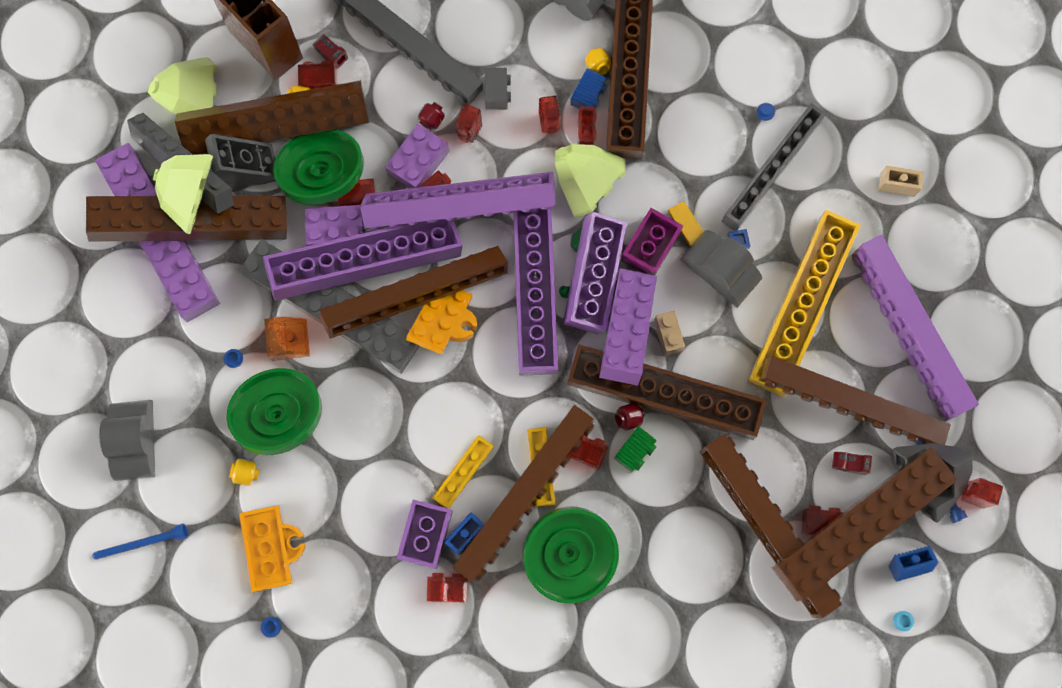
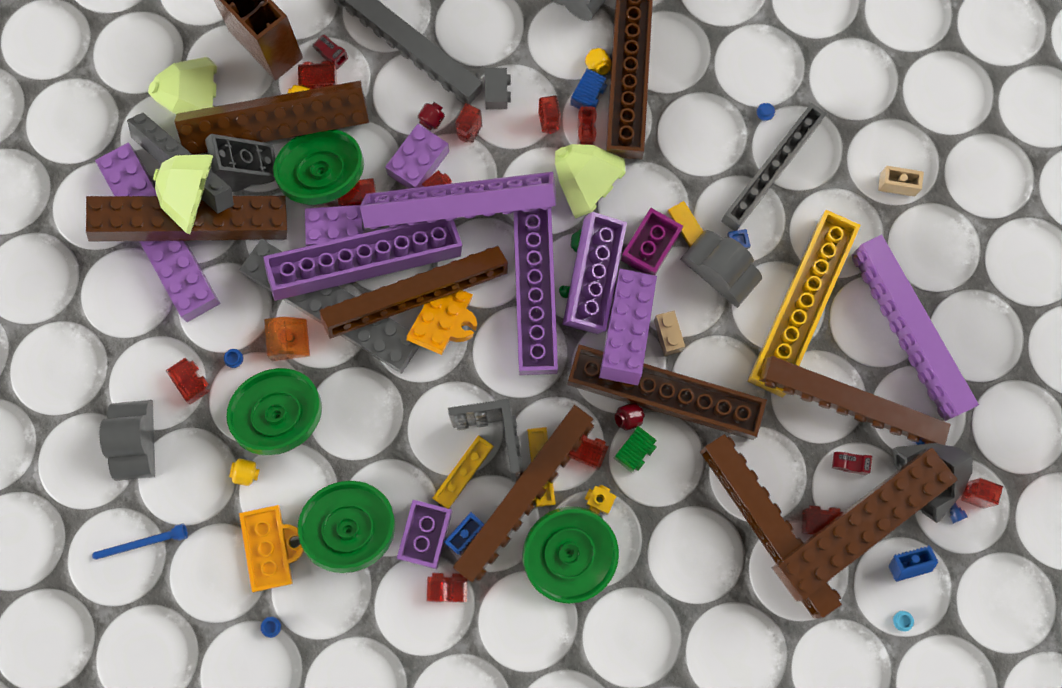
(188, 381): none -> clear red brick
(346, 526): none -> green container
(488, 412): none -> dark grey bracket
(607, 499): none -> yellow brick

